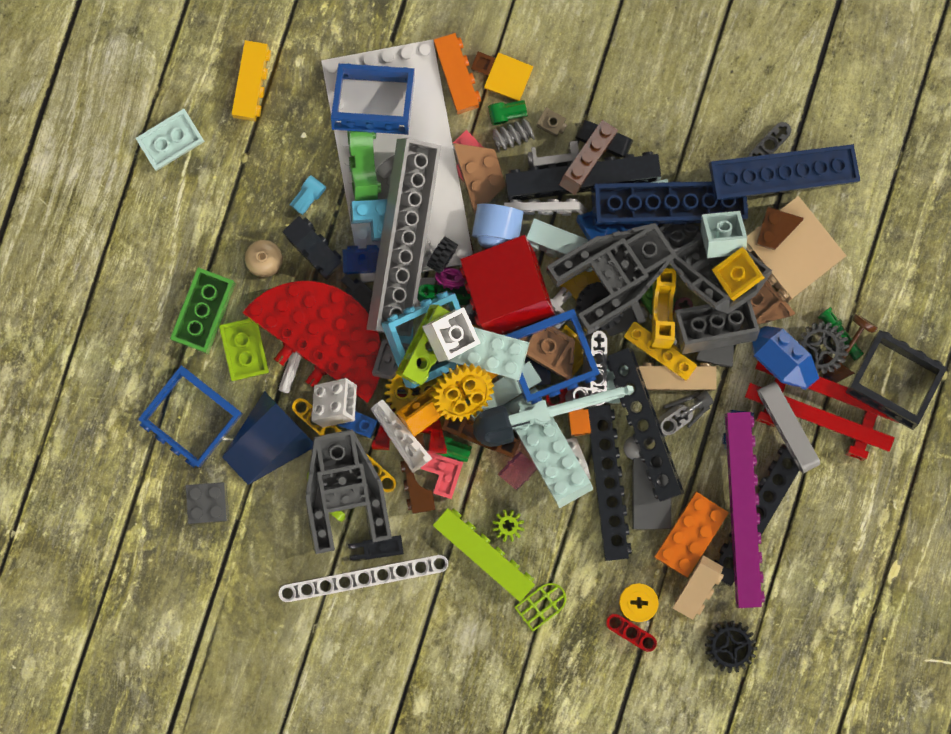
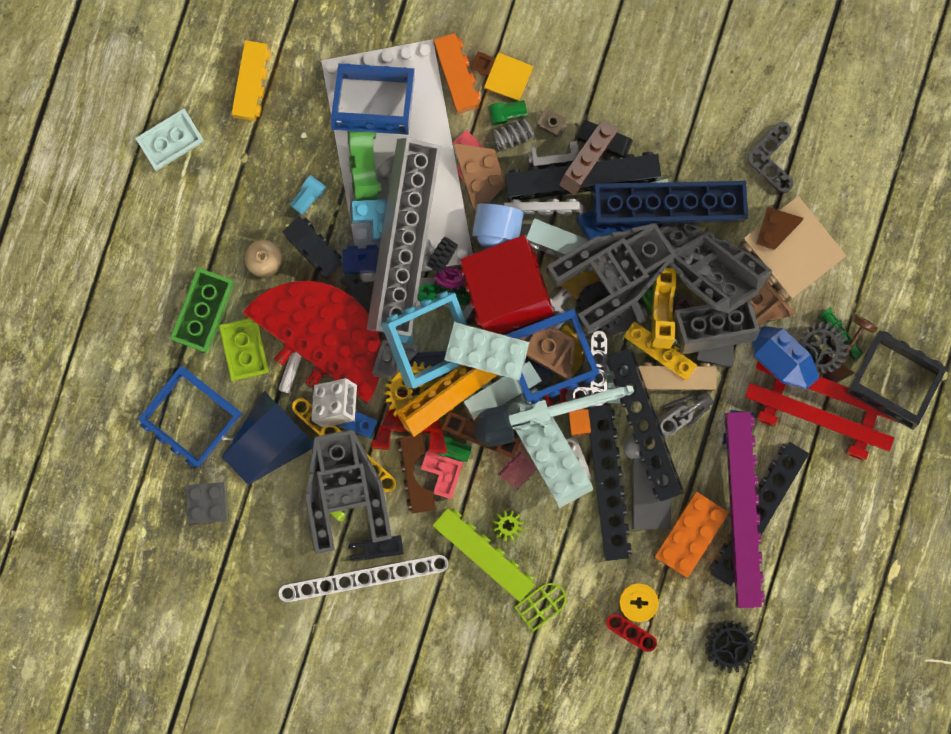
(404, 441): white wing -> none
(408, 366): lime brick -> none
(448, 398): yellow gear -> none
(451, 334): white brick -> none
(698, 587): tan brick -> none
(723, 233): light aqua brick -> none
(738, 273): yellow plate -> none
(784, 172): dark blue plate -> none
(788, 427): light grey beam -> none

